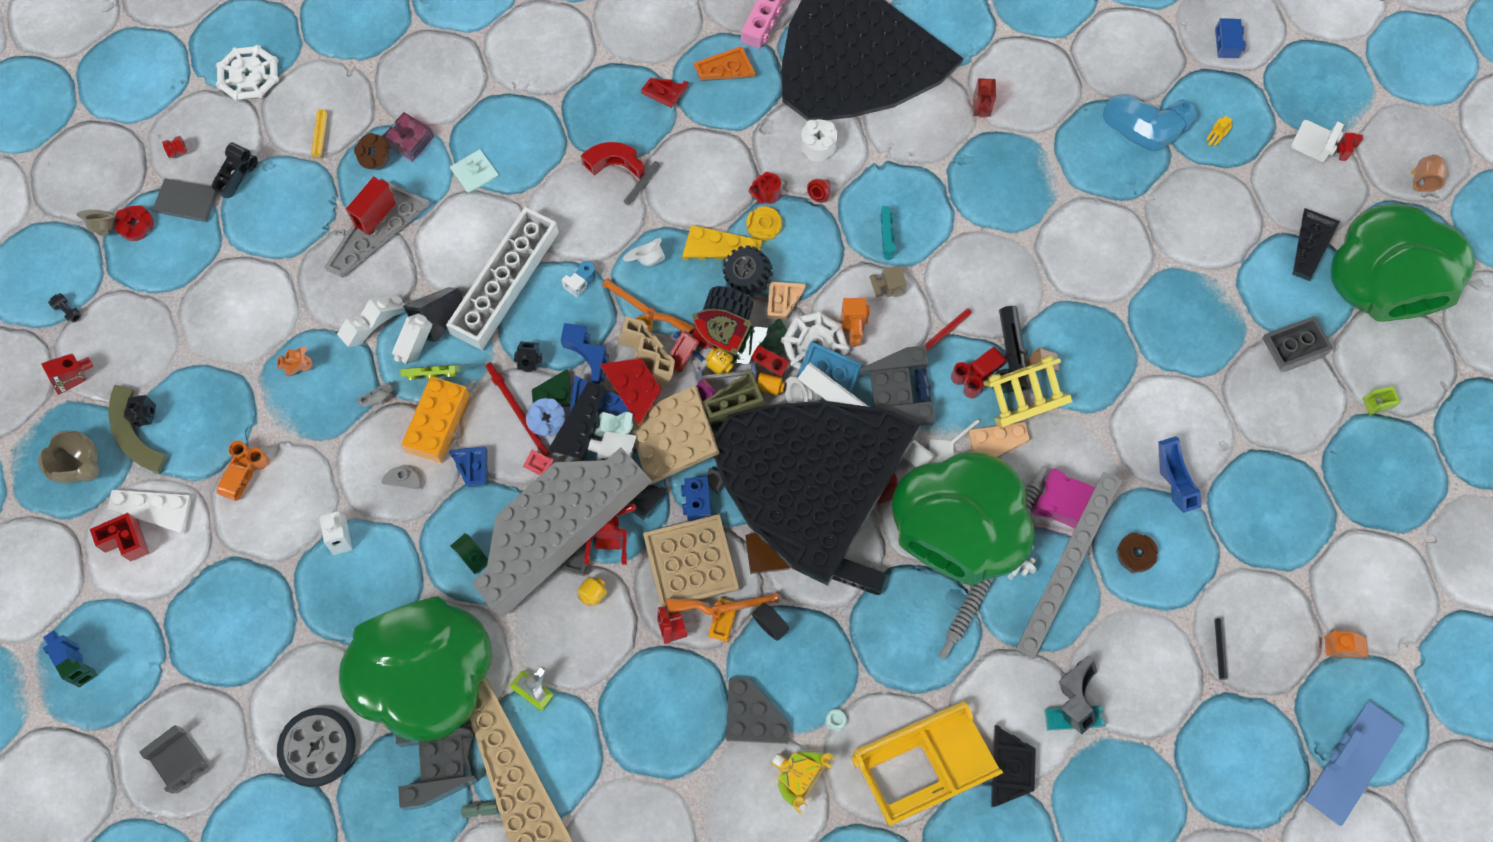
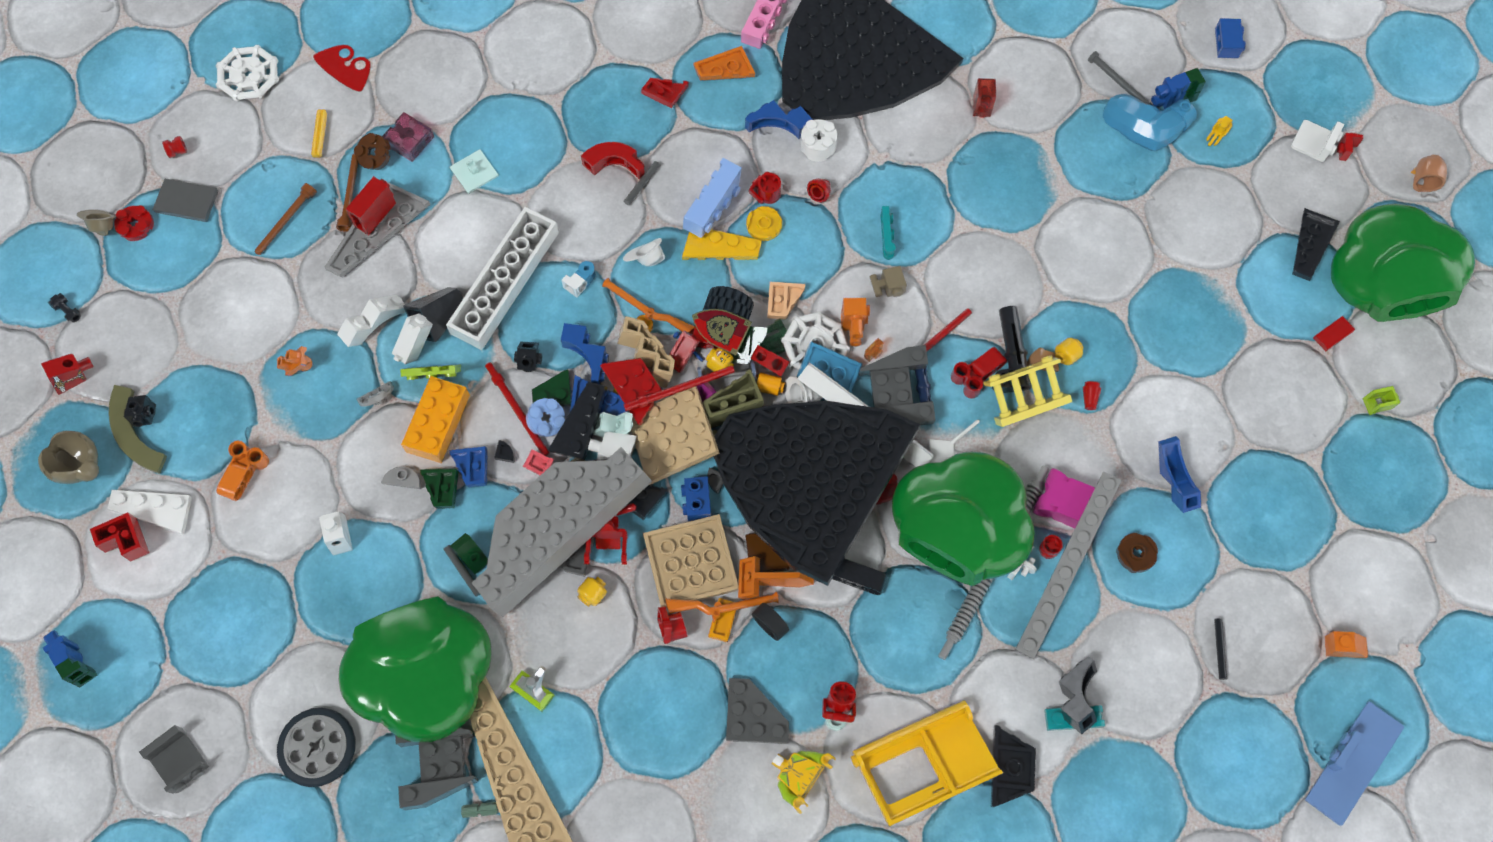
(239, 160): black piece -> none
(306, 192): none -> dark orange piece
(335, 66): none -> red piece
(344, 222): none -> dark orange piece
(441, 486): none -> dark green wing
(461, 569): none -> dark grey bar
(504, 452): none -> black tile
(642, 401): none -> red bar
(713, 199): none -> light blue wedge
(748, 270): black wheel -> none
(751, 578): none -> orange piece
(773, 116): none -> blue arch
(840, 703): none -> red piece
(874, 350): none -> clear orange plate
(998, 439): light nougat wing -> none
(1054, 545): none -> red wheel
(1069, 351): none -> yellow head
(1091, 394): none -> red cone
(1117, 78): none -> dark grey bar
(1181, 86): none -> blue hips
(1297, 344): dark grey brick -> none
(1334, 333): none -> red tile

